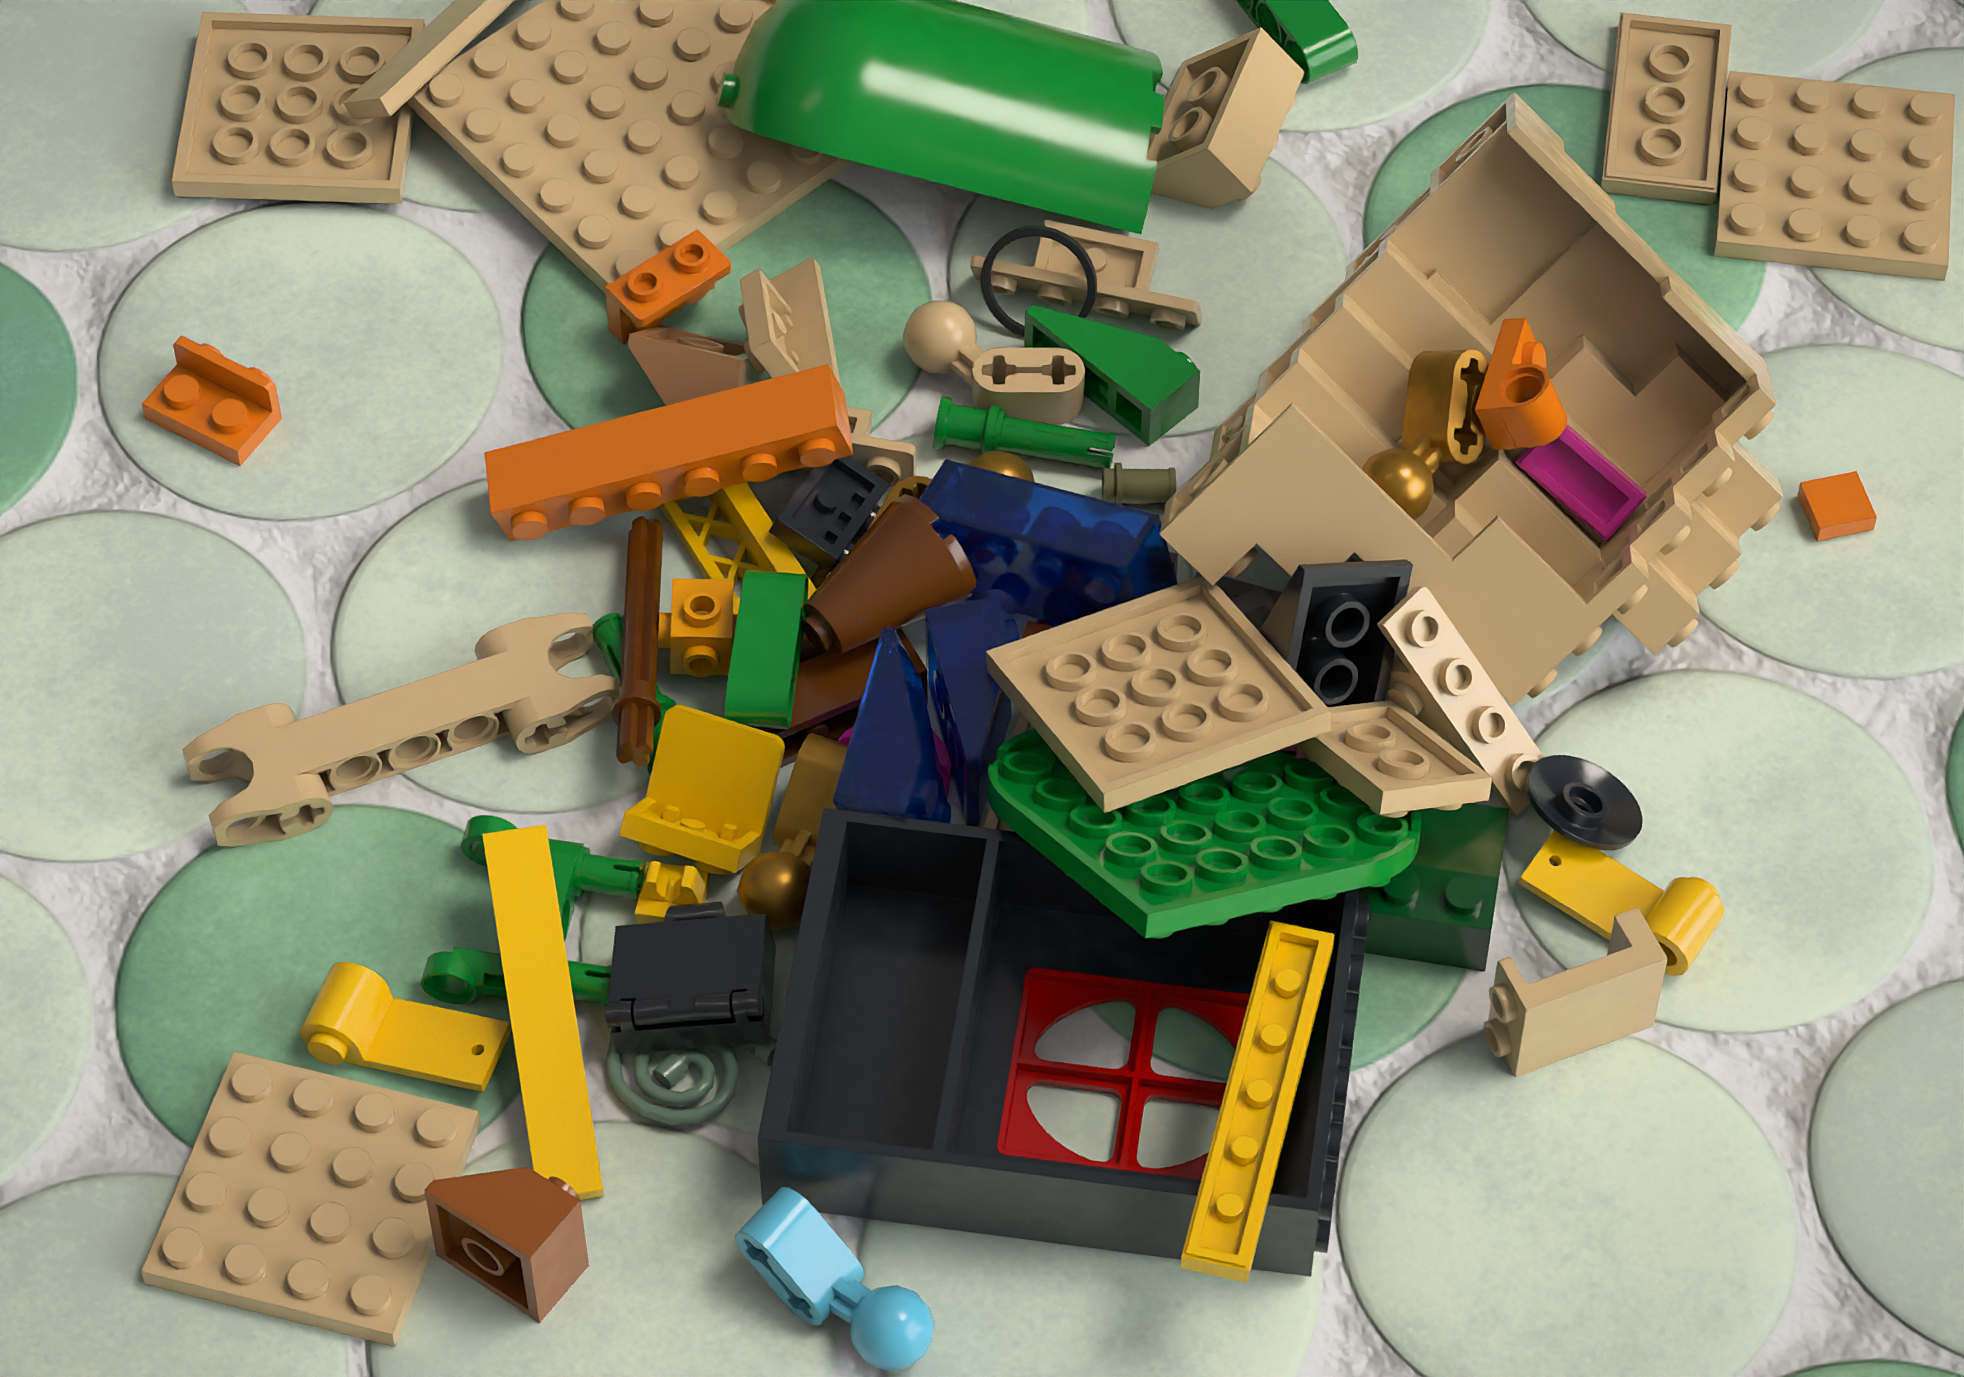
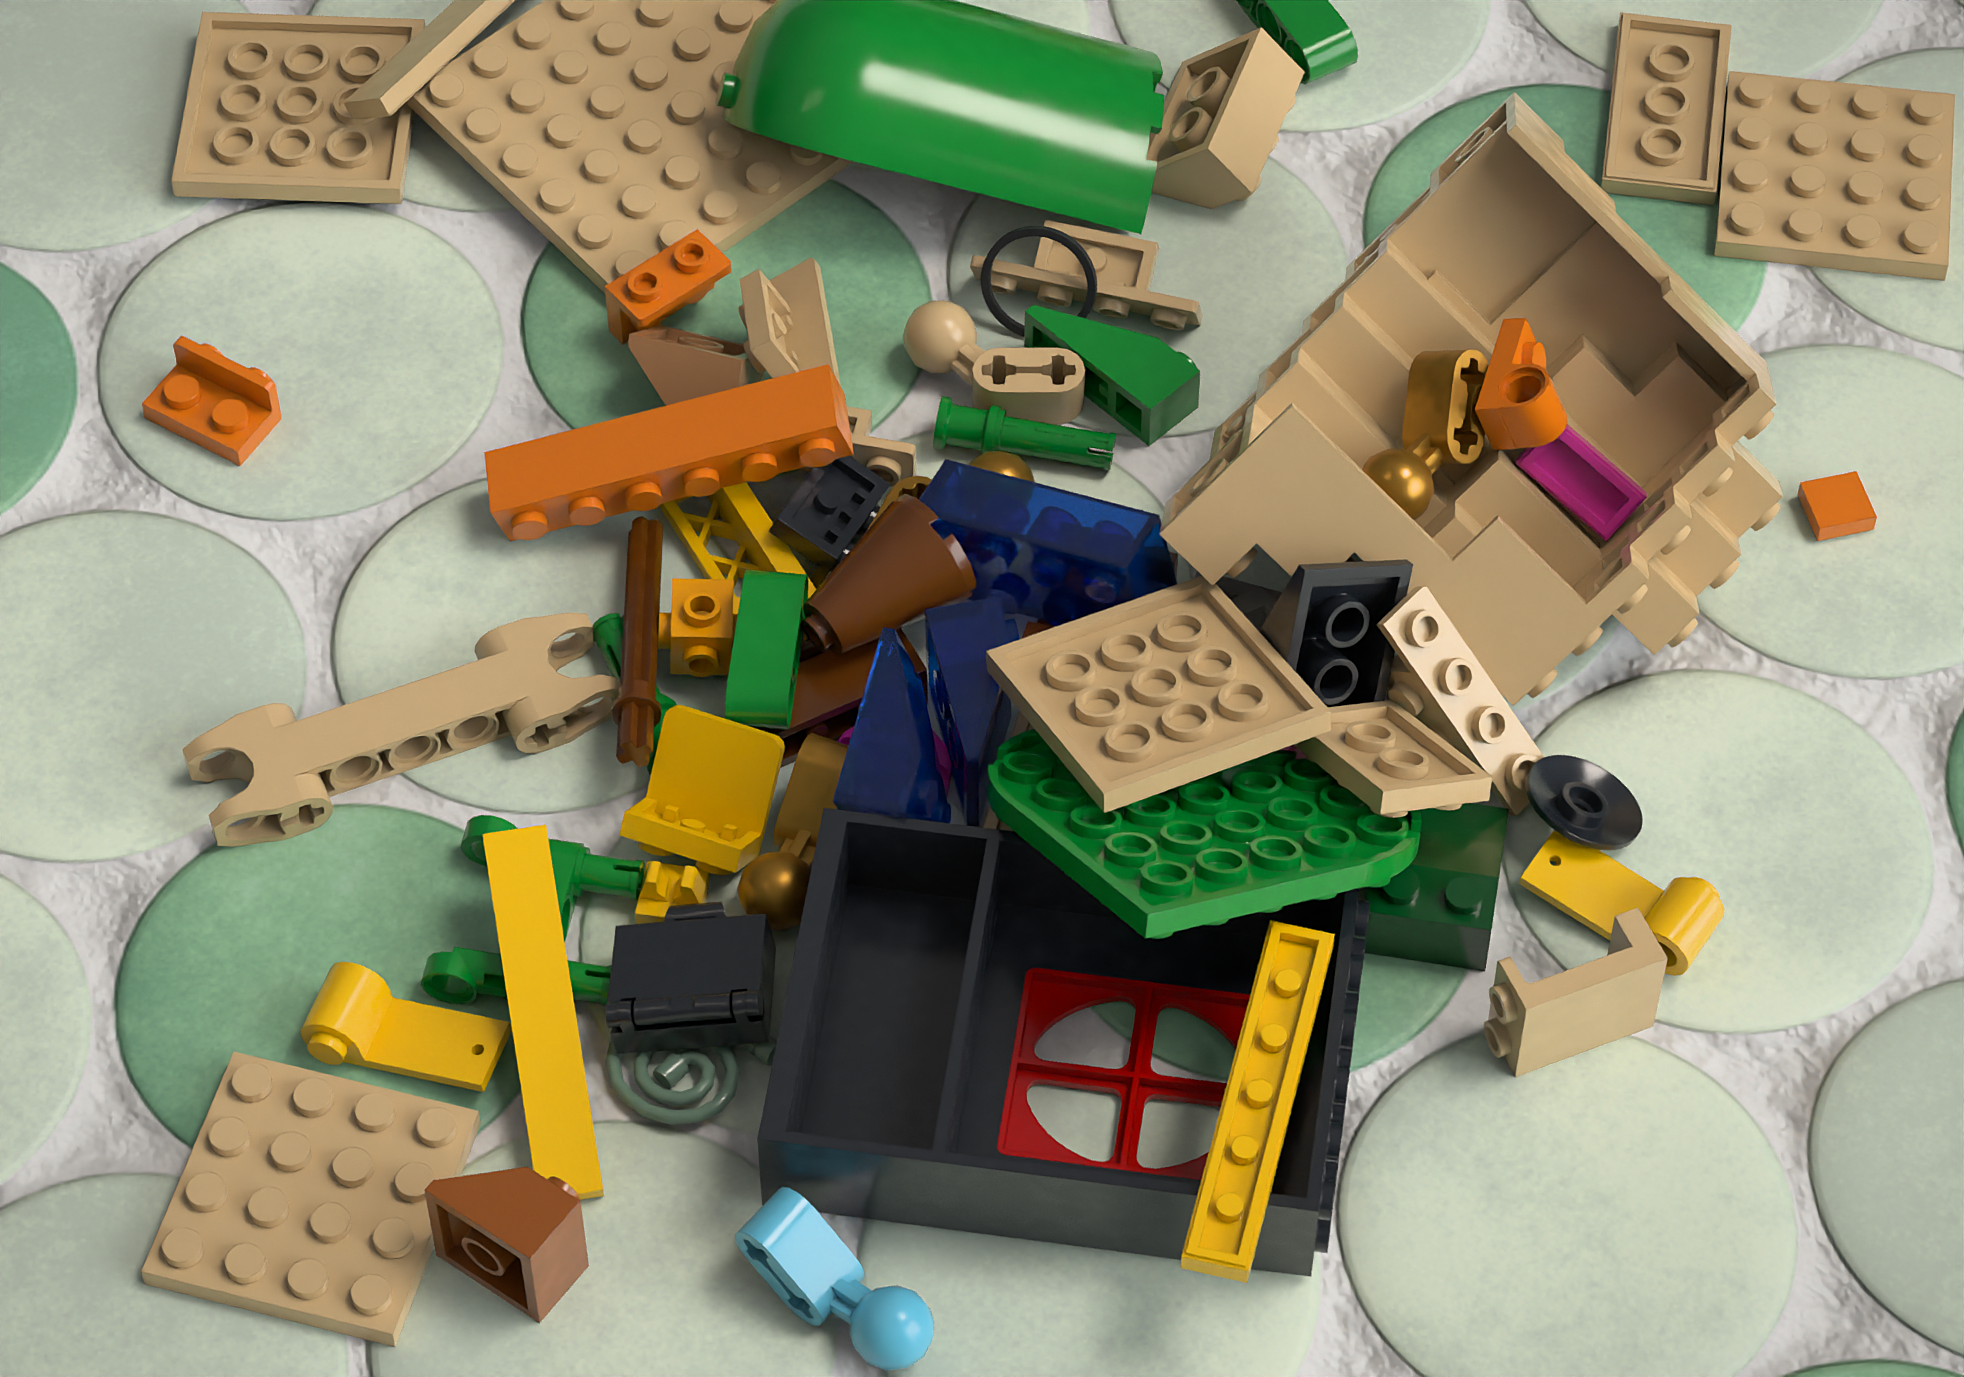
(1138, 485): olive pin -> none

